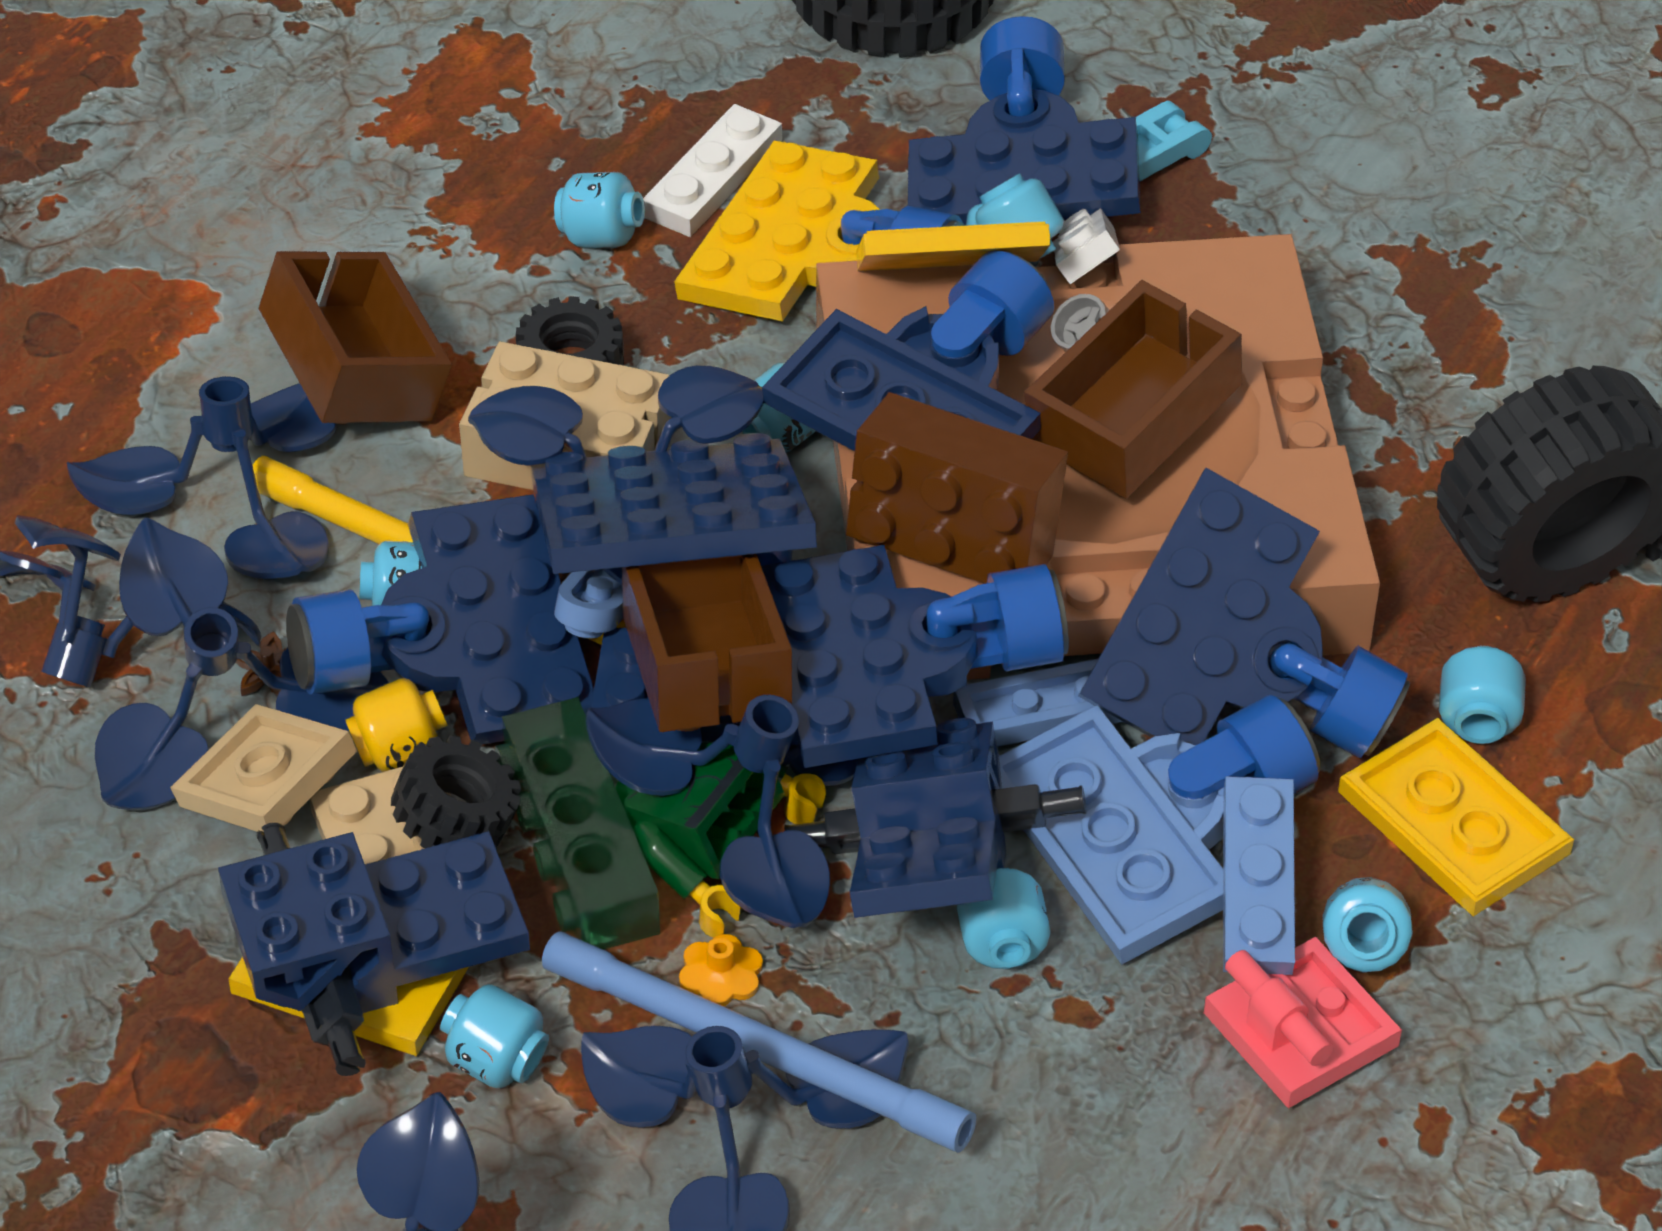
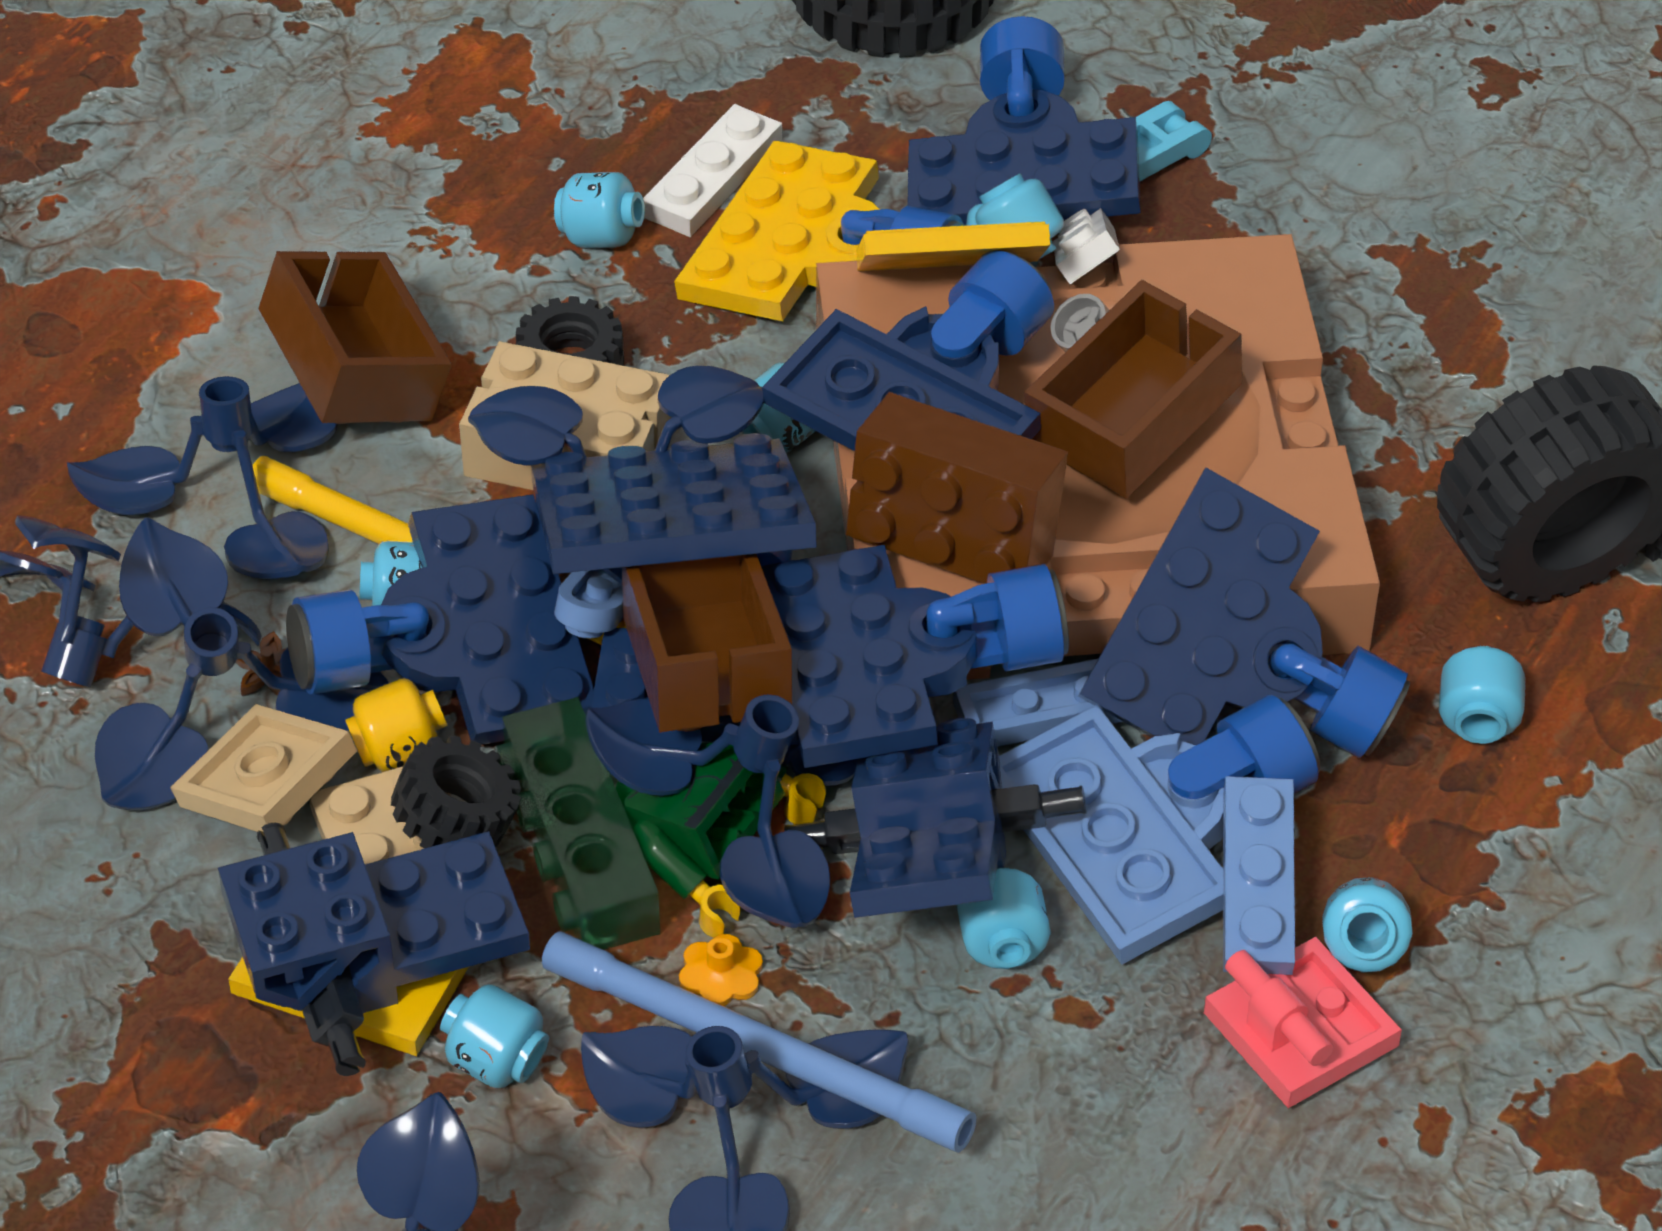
(1455, 816): yellow tile -> none

